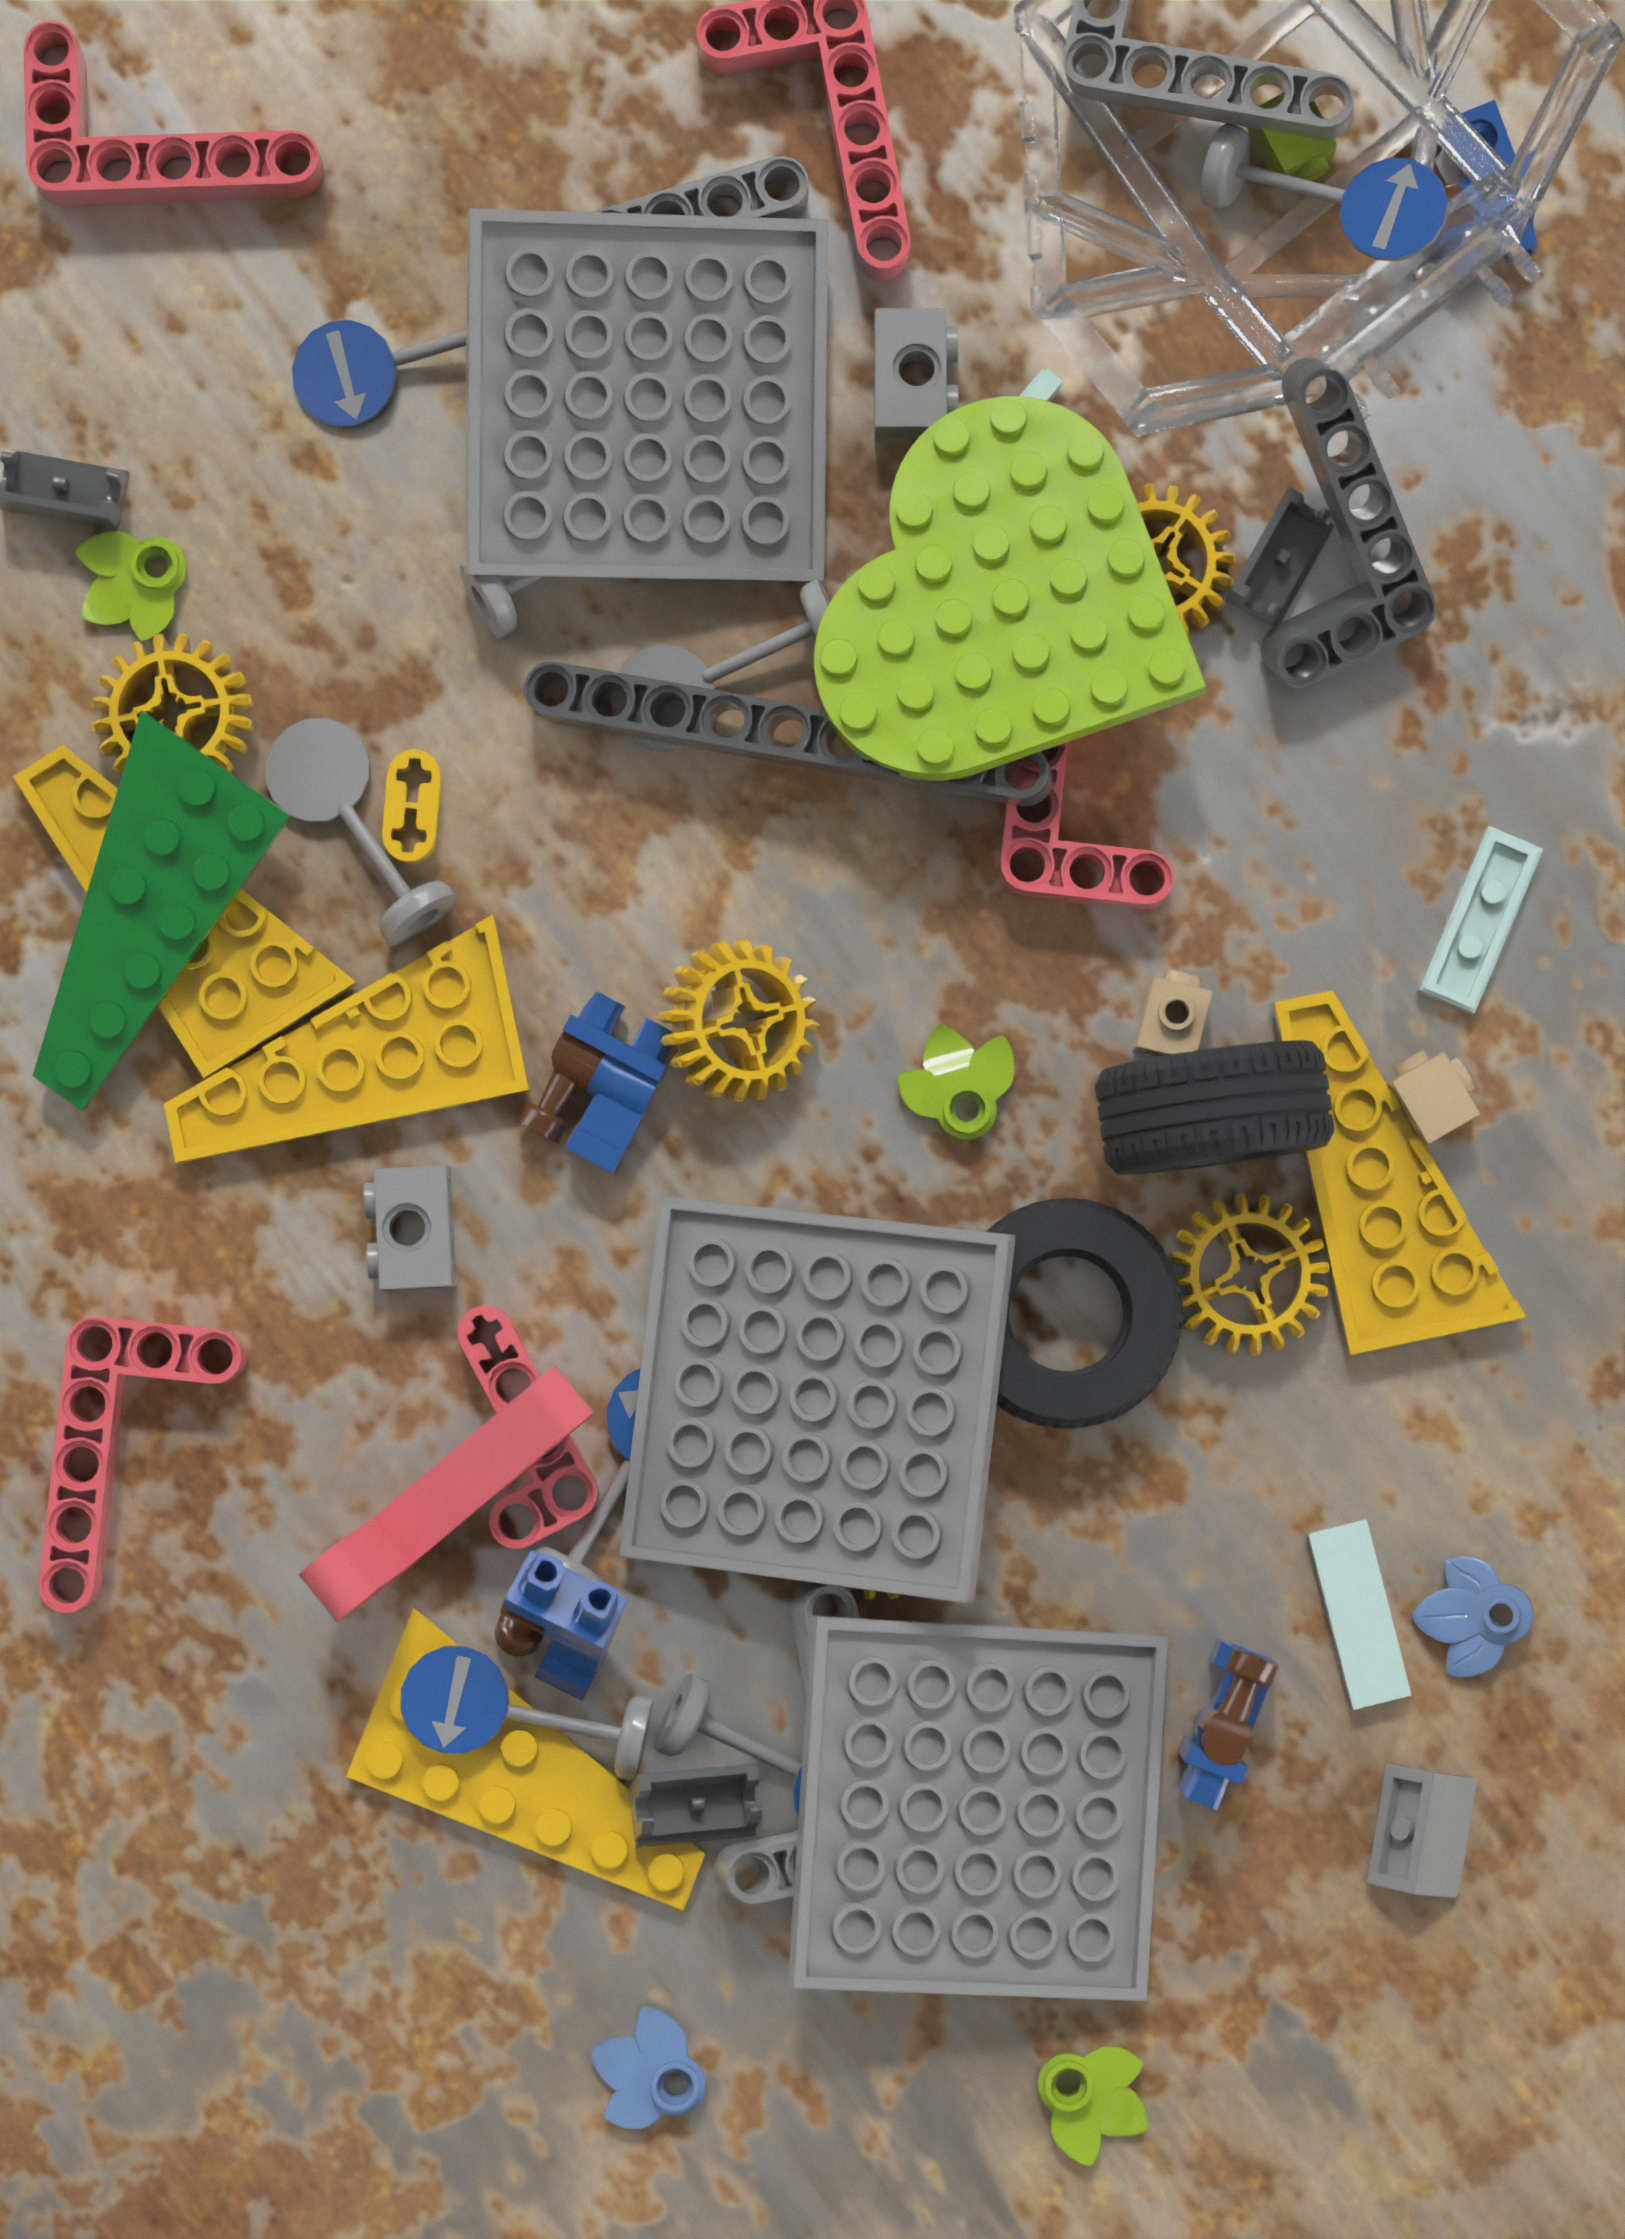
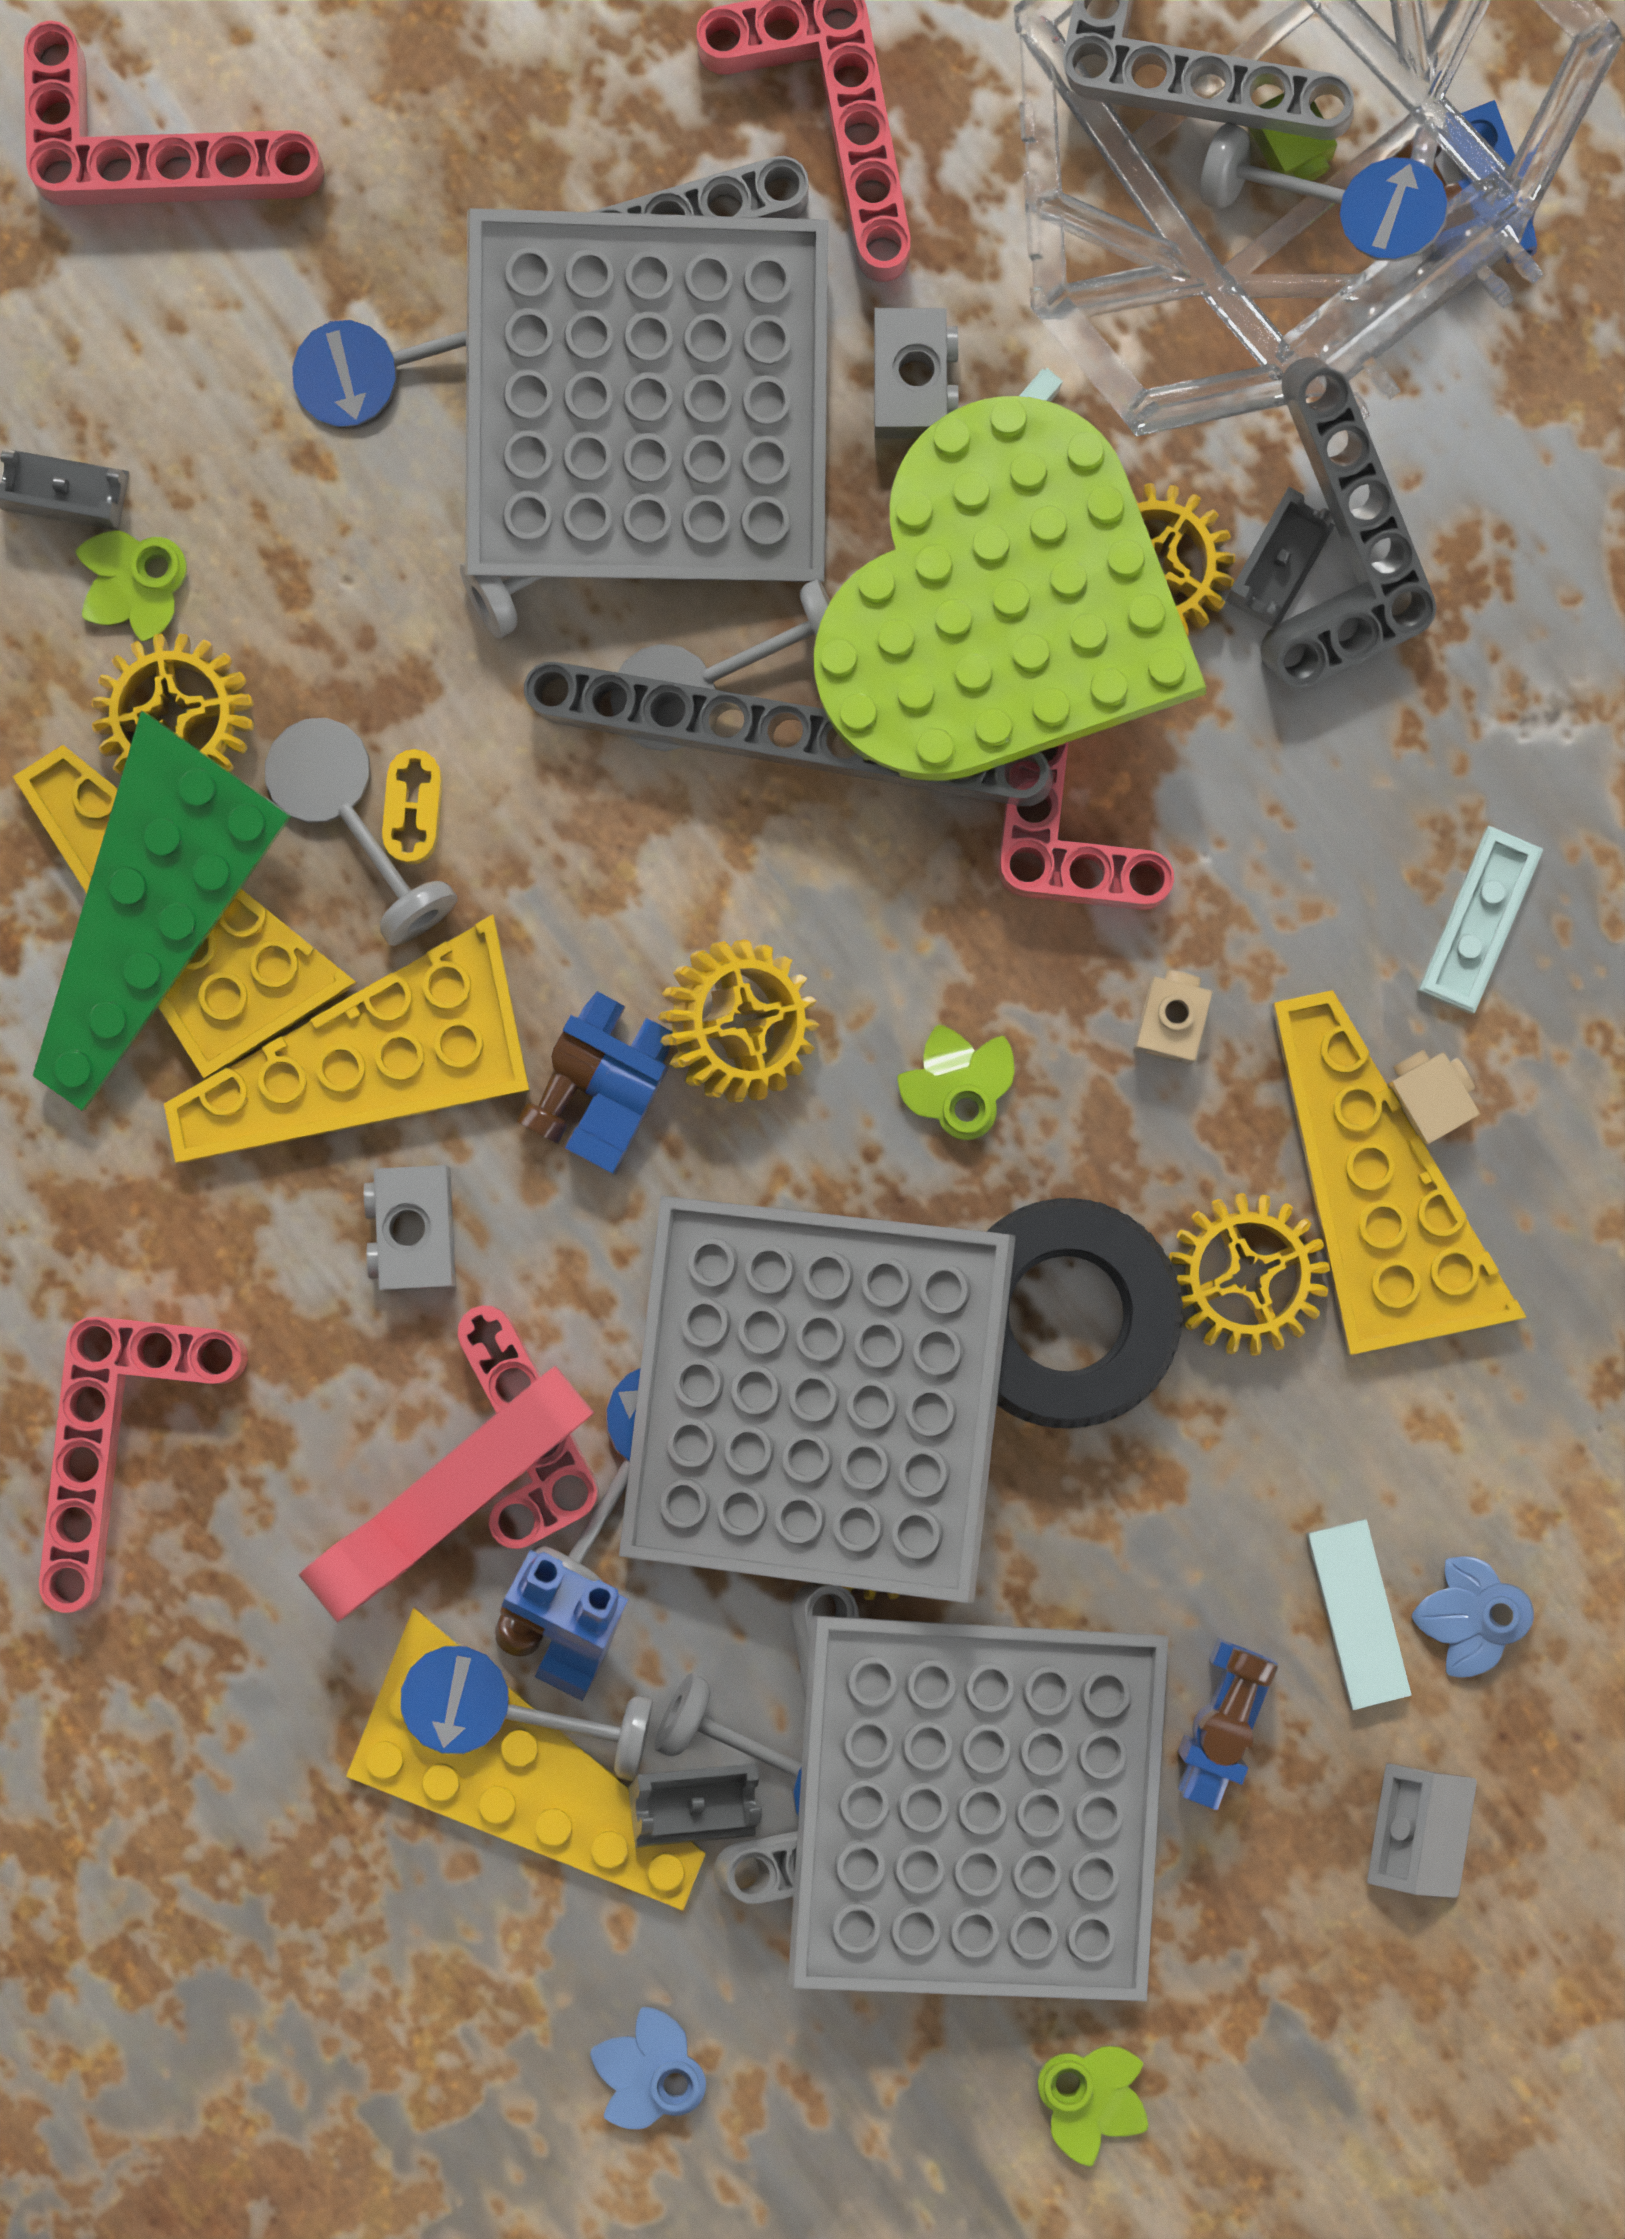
(1214, 1107): black tyre -> none

